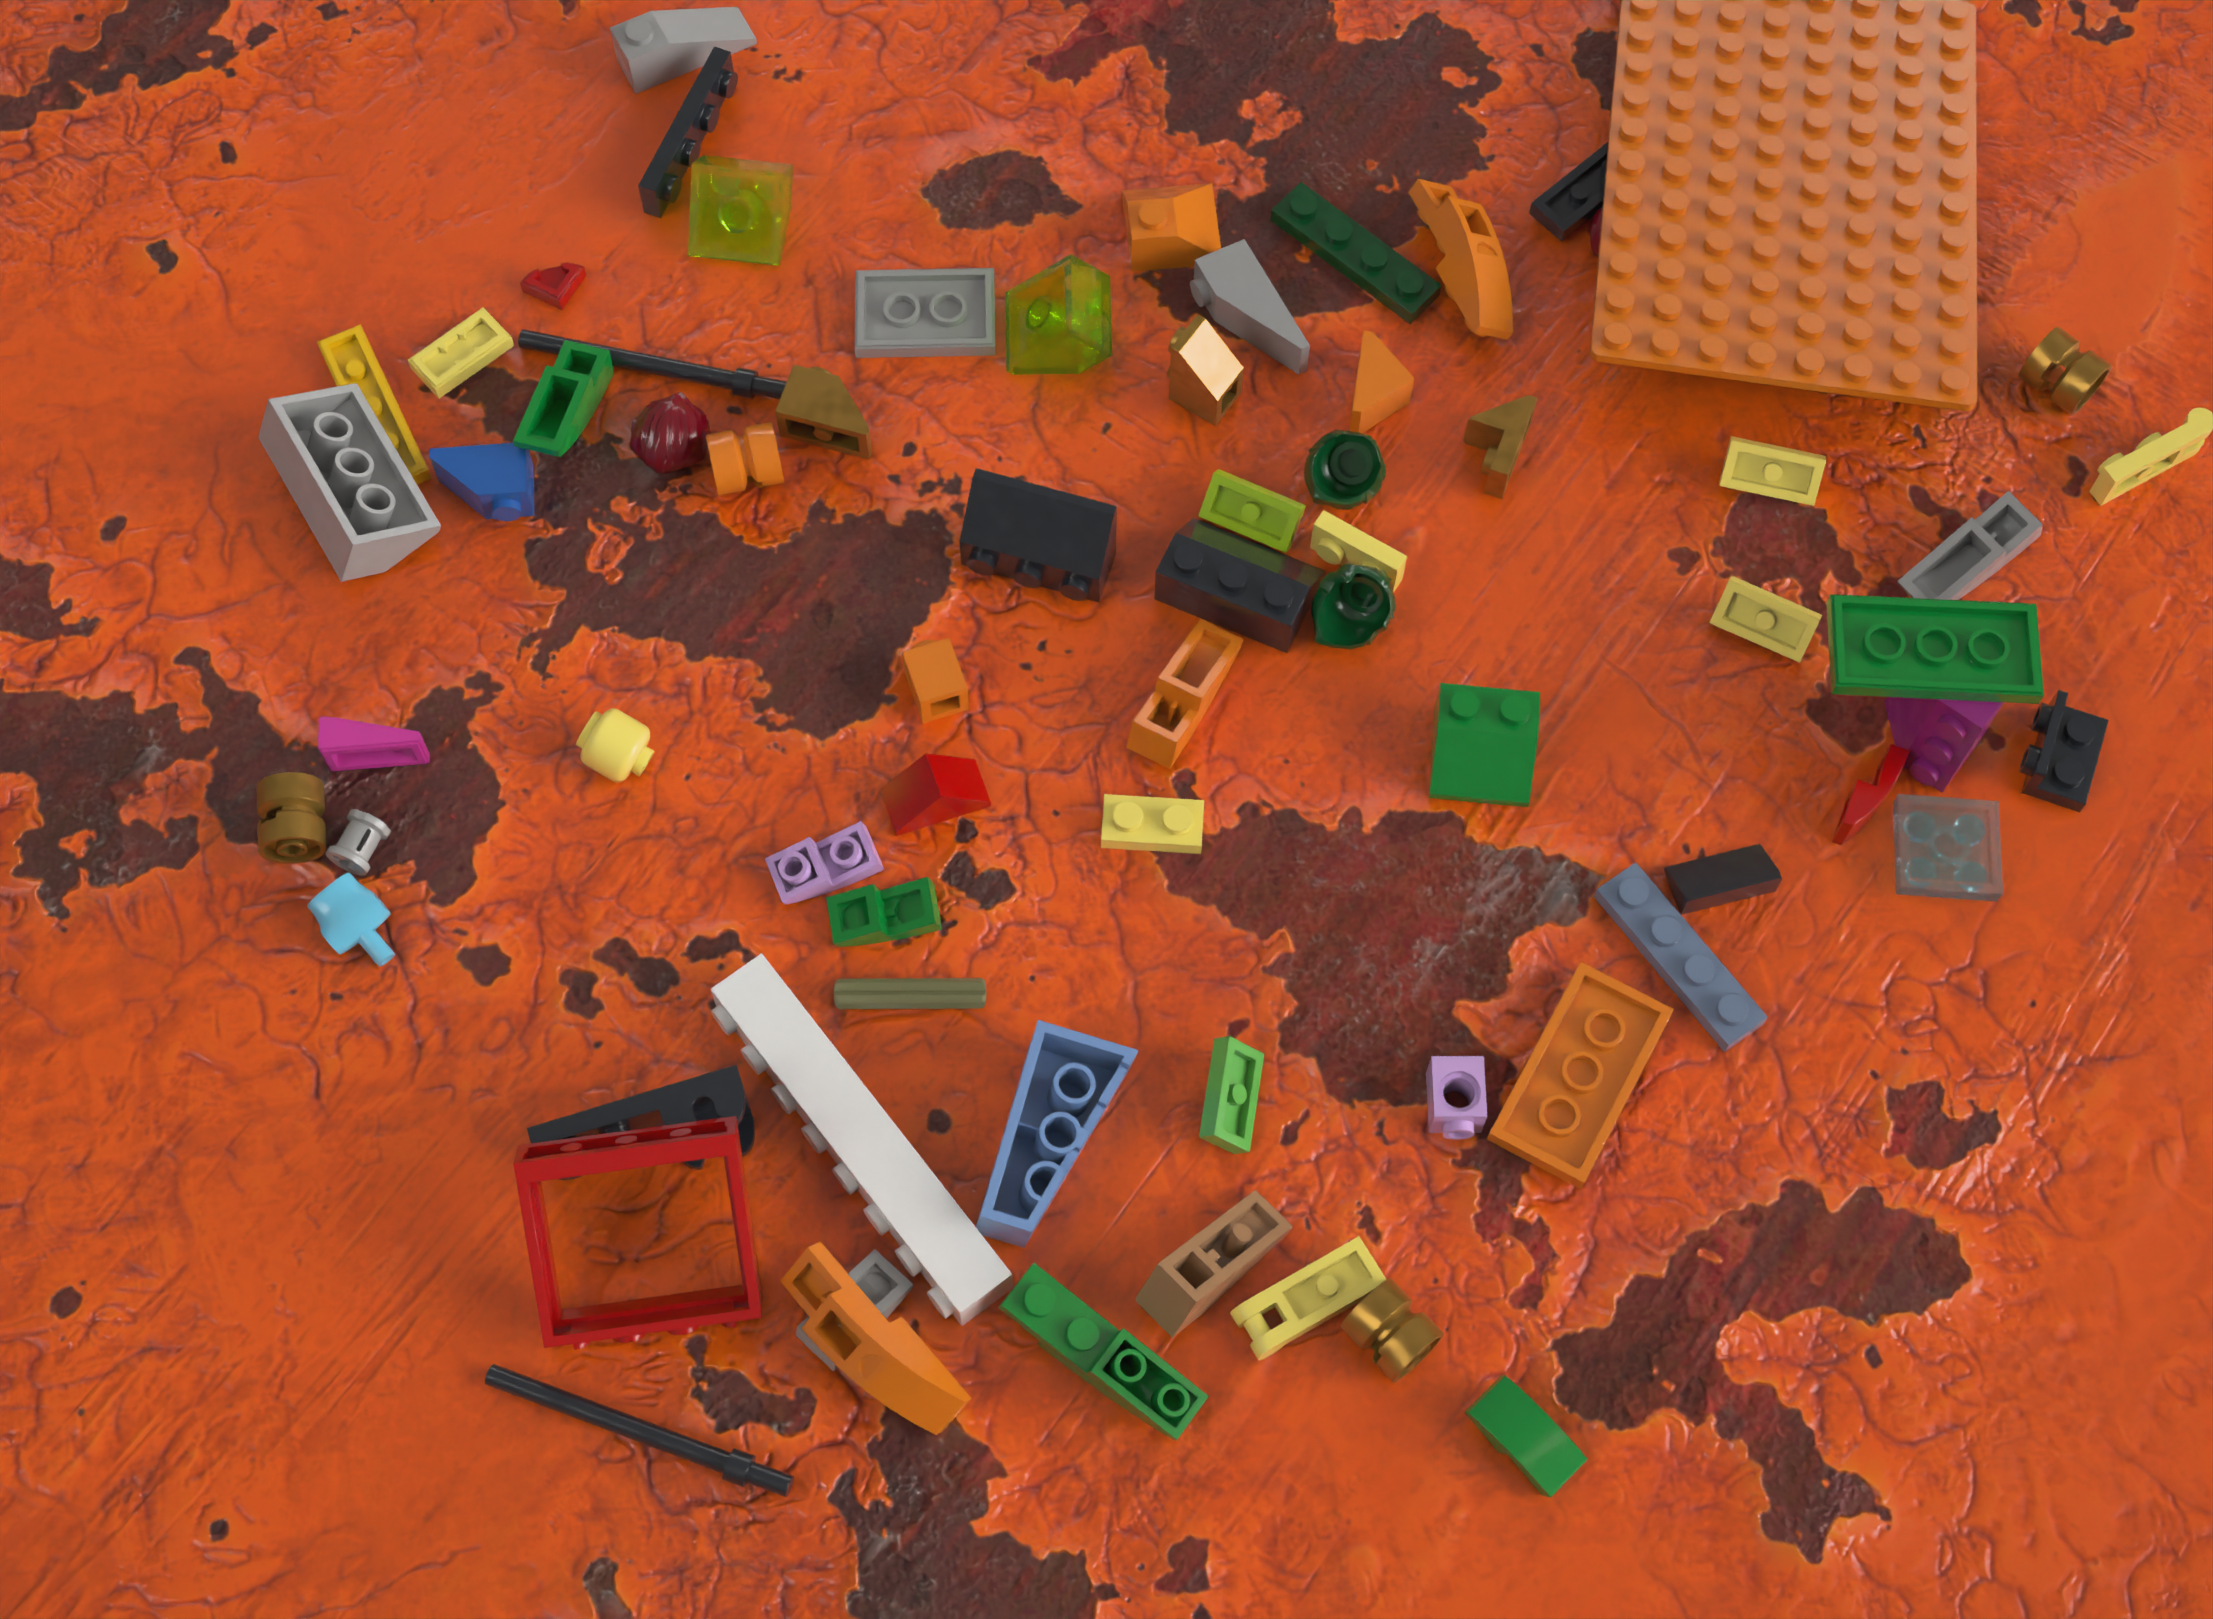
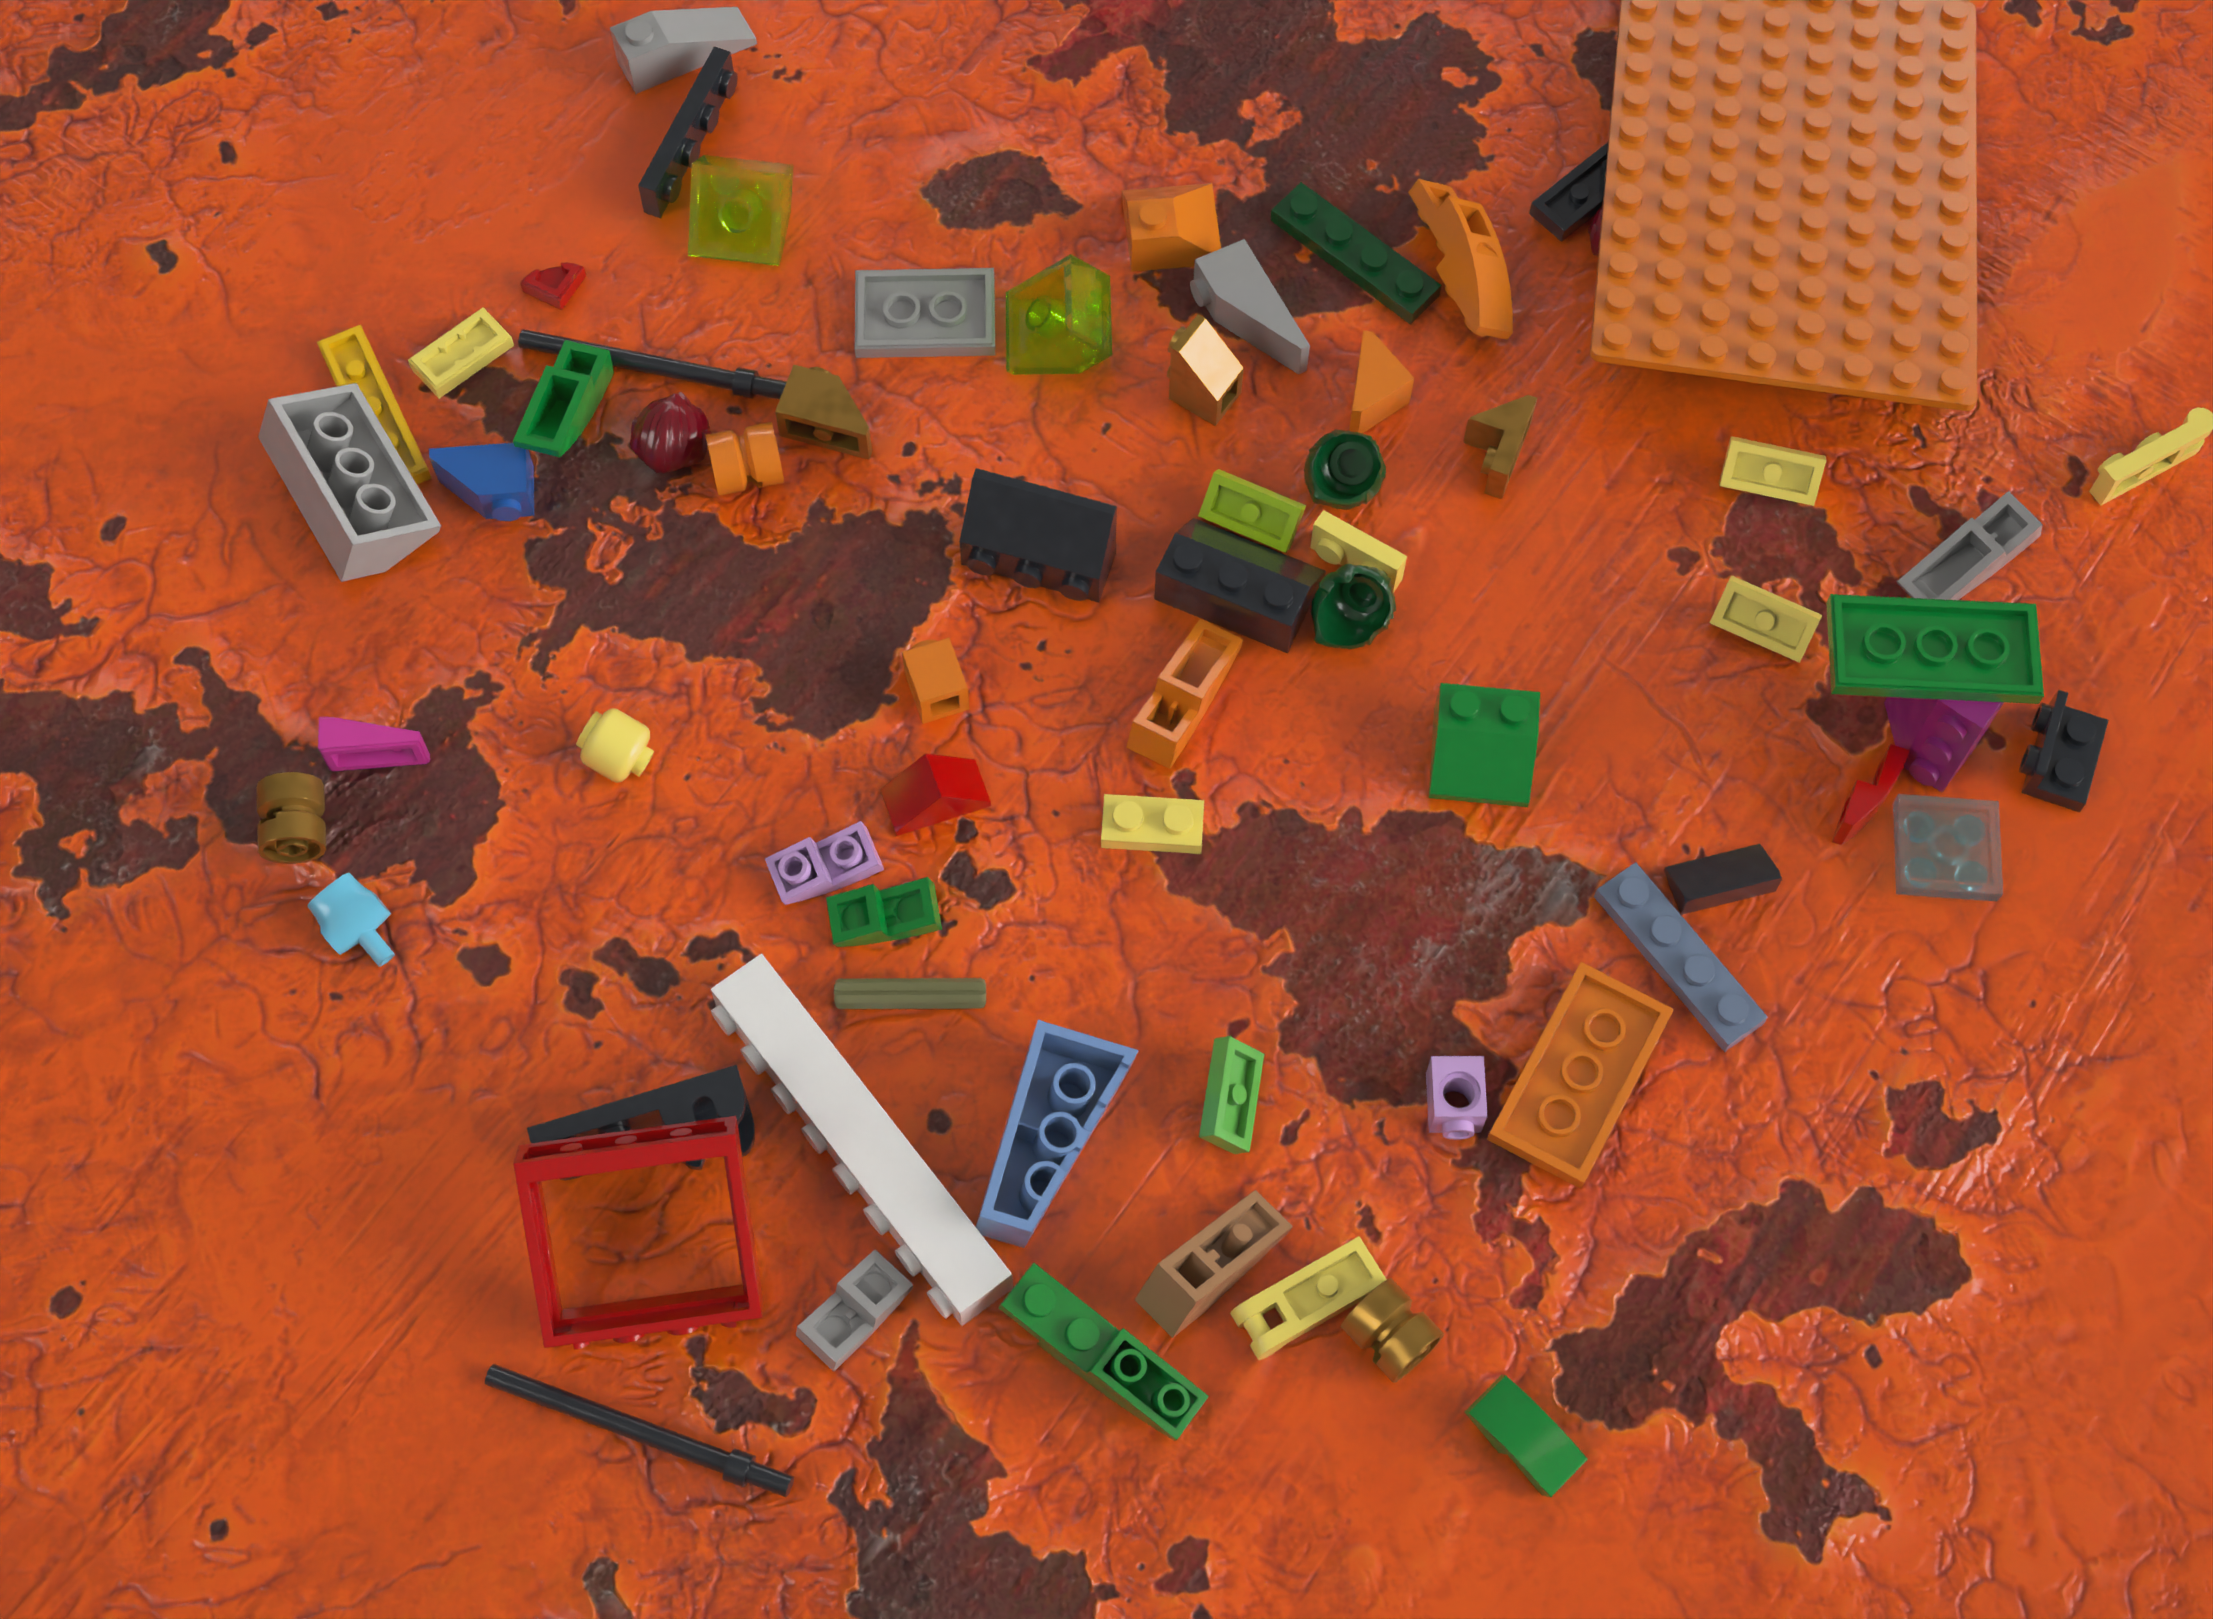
(358, 842): light grey bush -> none
(875, 1354): orange slope -> none
(2070, 387): pearl gold wheel -> none

